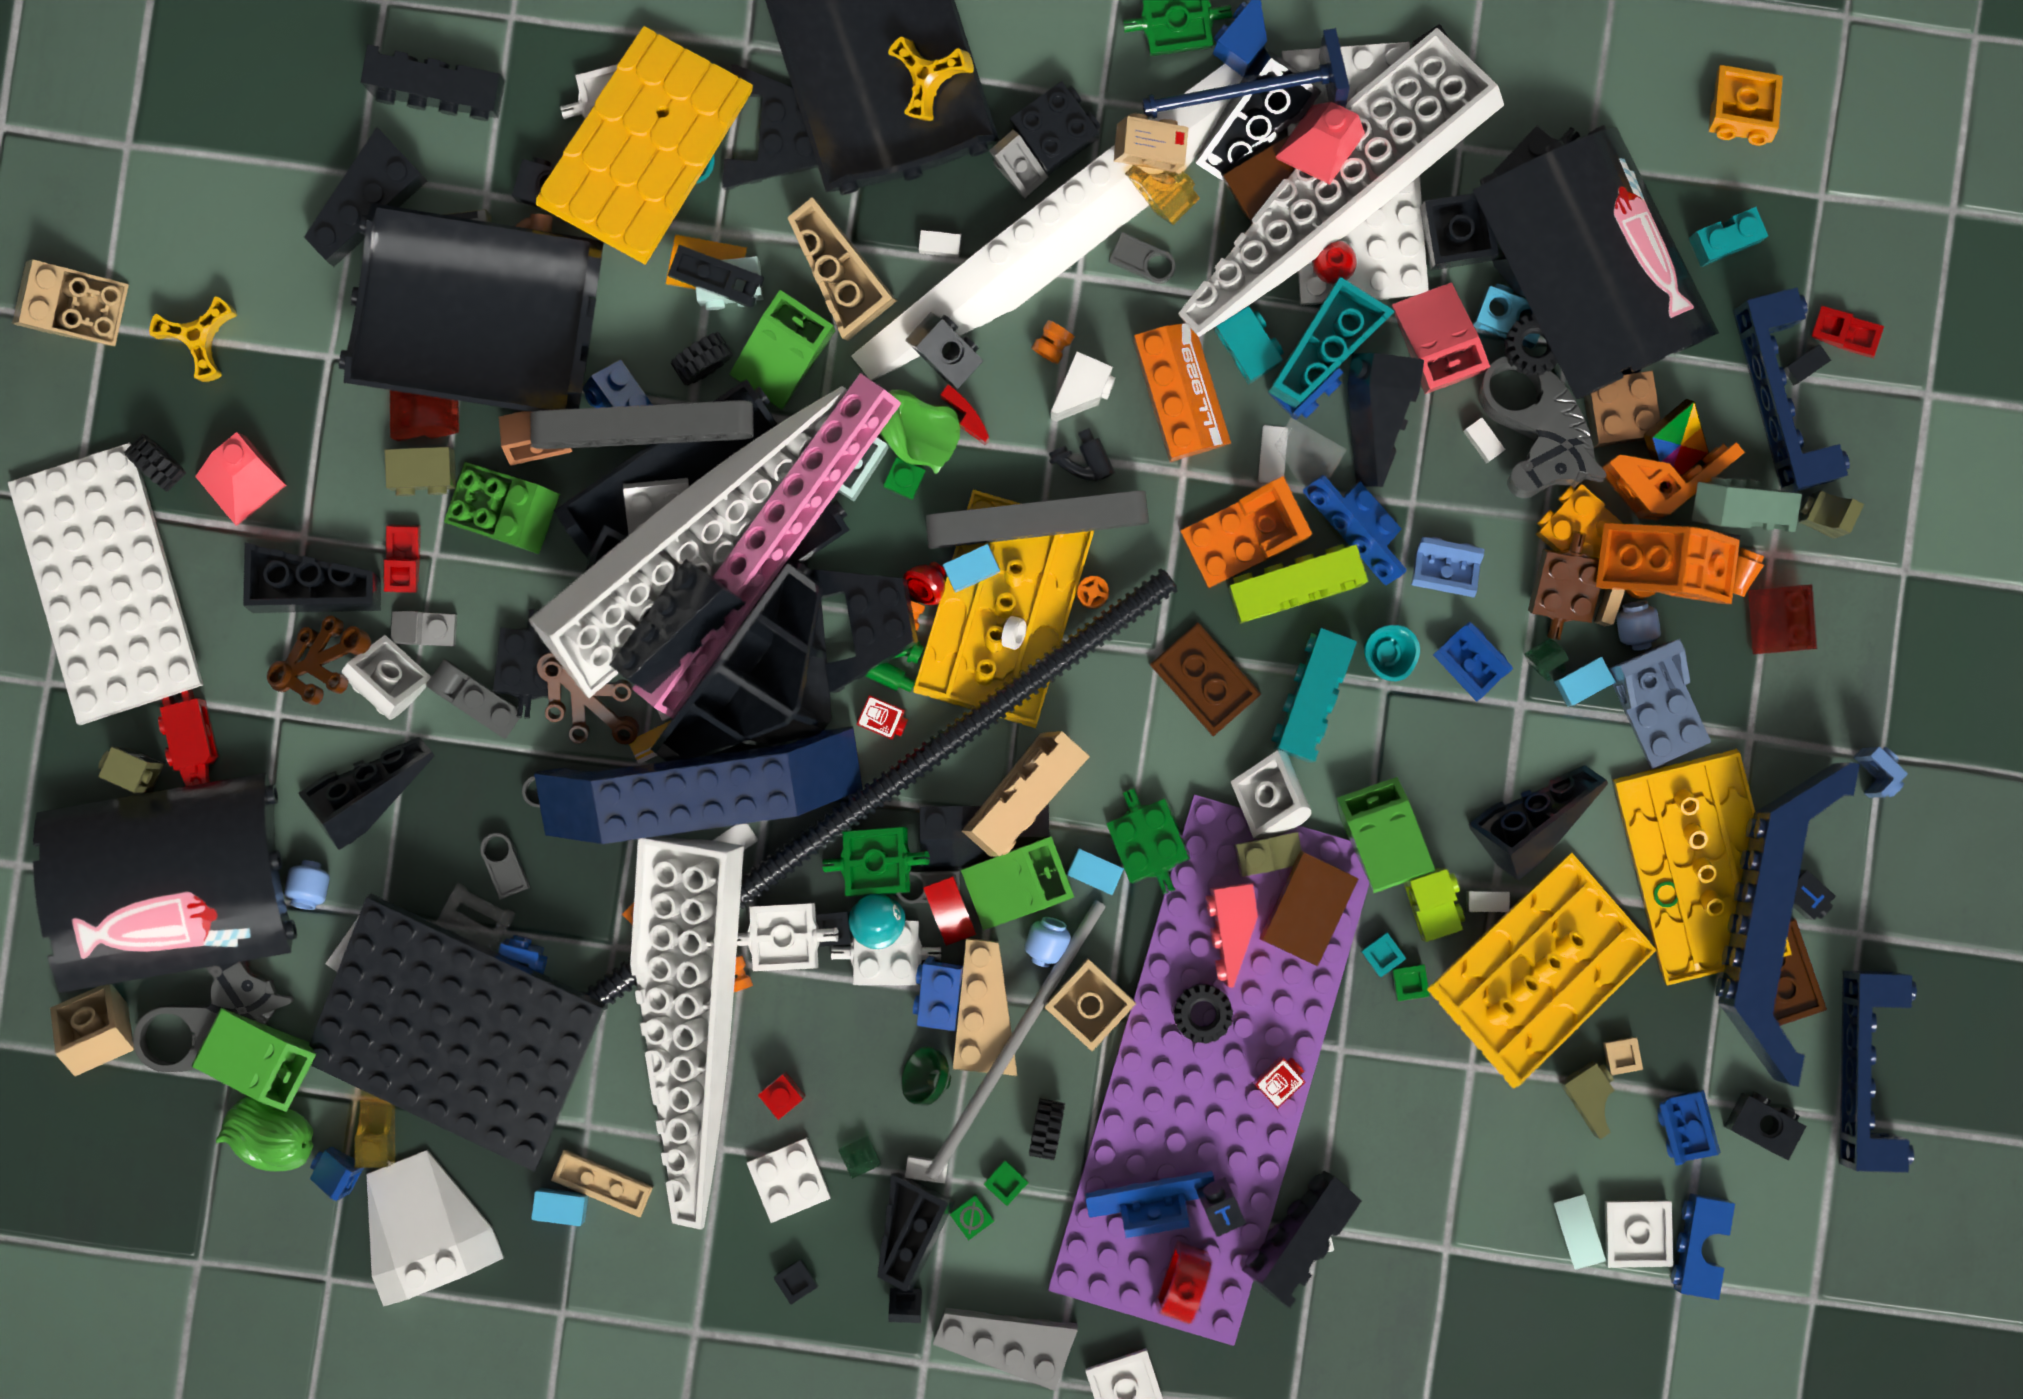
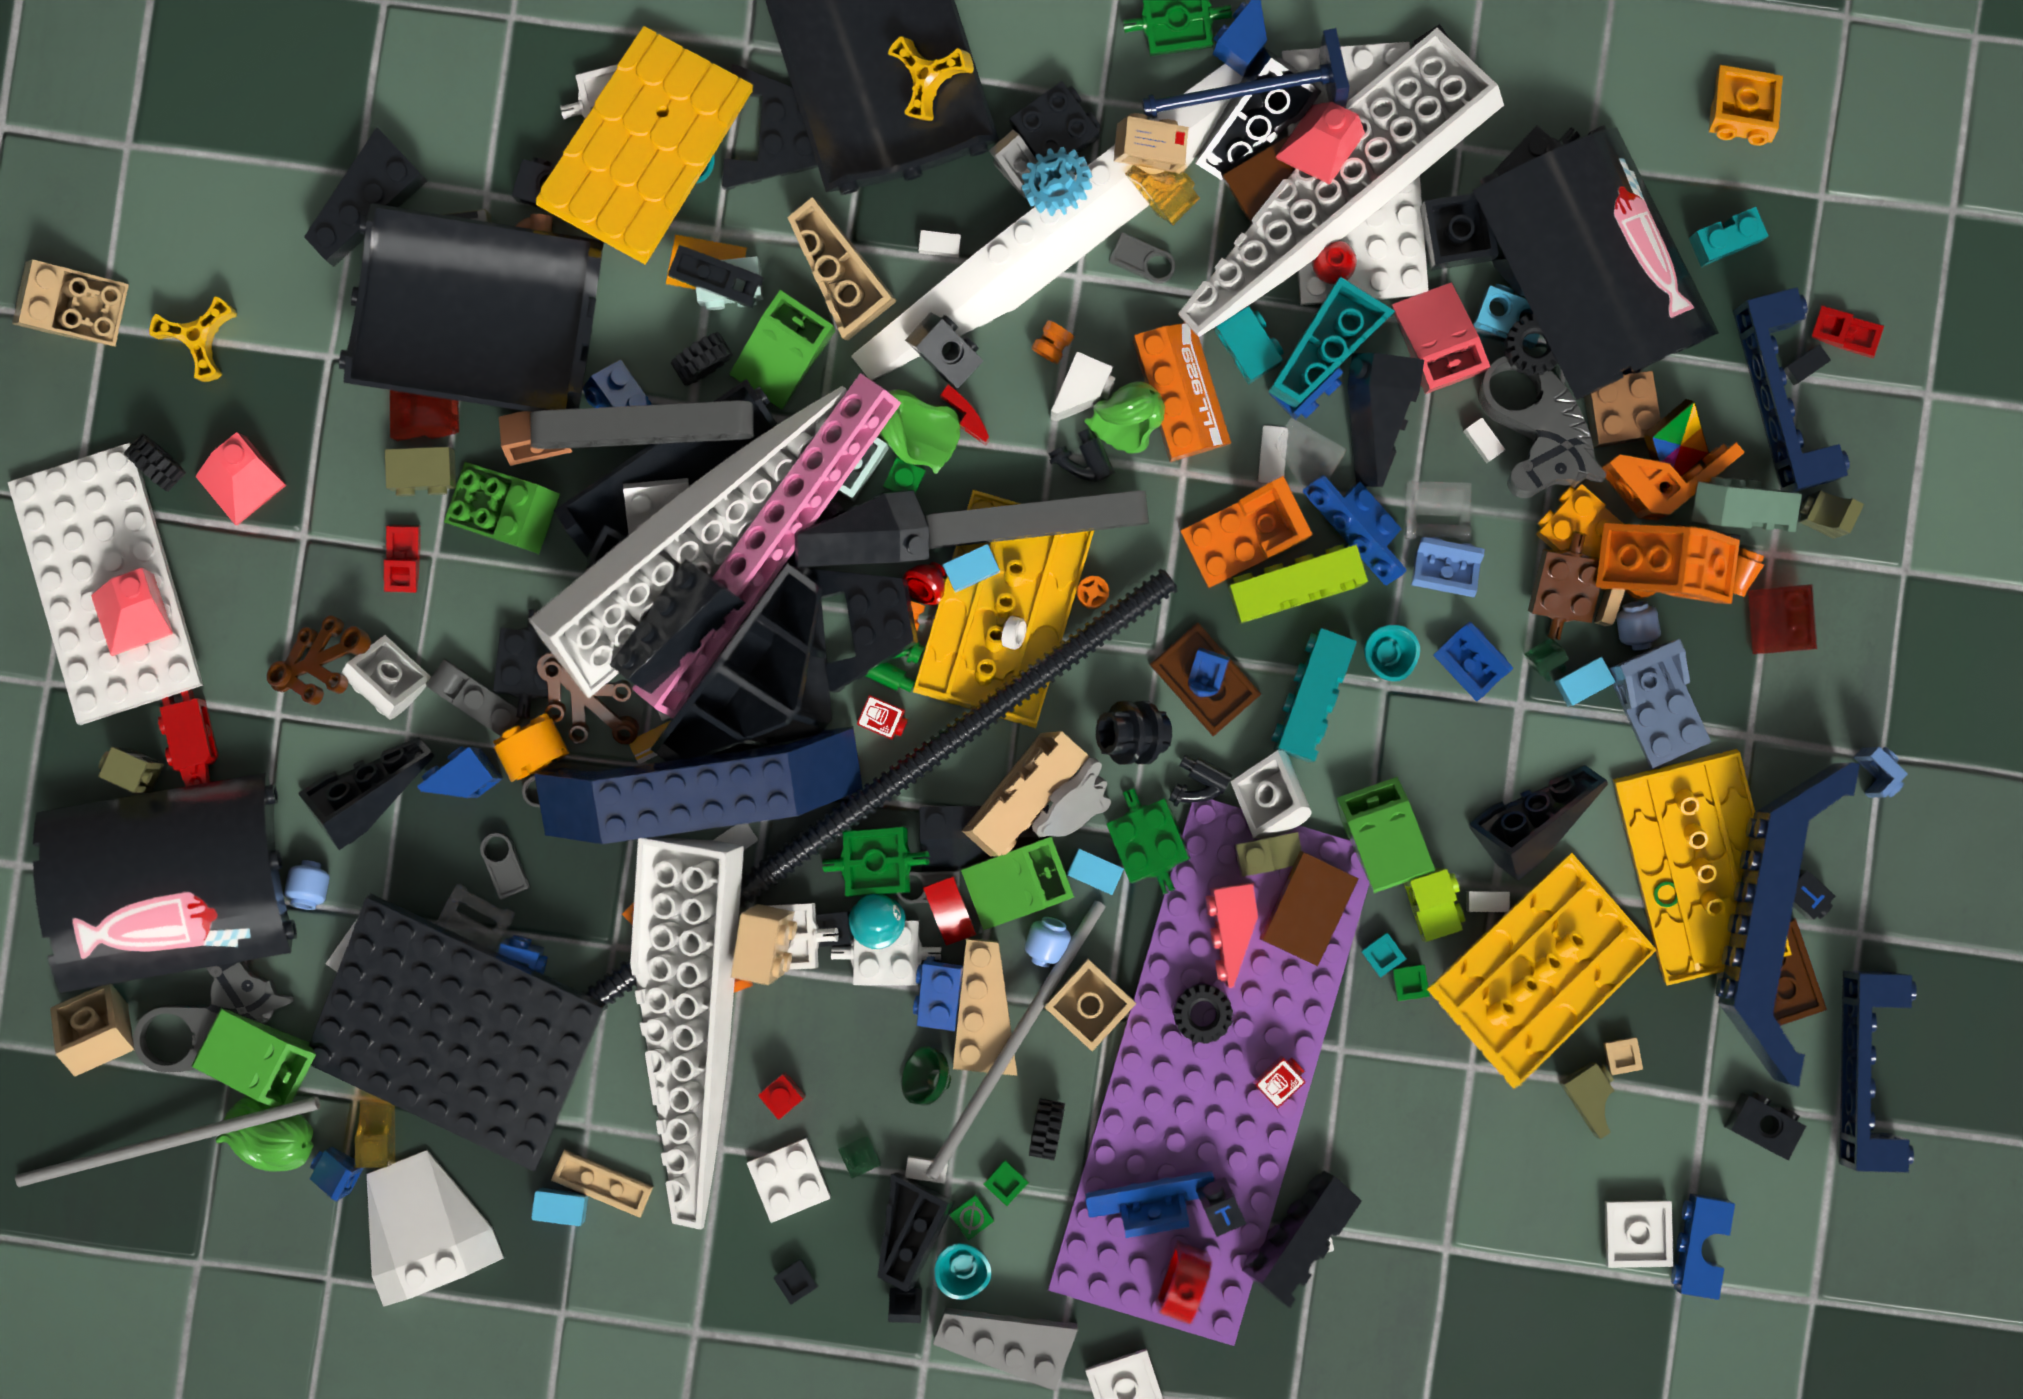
(131, 611): none -> coral slope
(168, 1141): none -> light grey piece
(297, 583): black wedge -> none
(423, 628): light grey slope -> none
(432, 84): black wedge -> none
(466, 775): none -> blue slope
(530, 747): none -> light orange brick
(763, 944): none -> tan brick
(878, 531): none -> black wedge
(962, 1271): none -> teal helmet
(1057, 181): none -> medium azure gear
(1074, 802): none -> light grey tile
(1128, 417): none -> bright green piece
(1133, 732): none -> black piece
(1207, 673): none -> blue plate
(1208, 774): none -> black plant
(1438, 500): none -> clear plate
(1579, 1232): light aqua slope -> none
(1688, 1127): blue bracket -> none

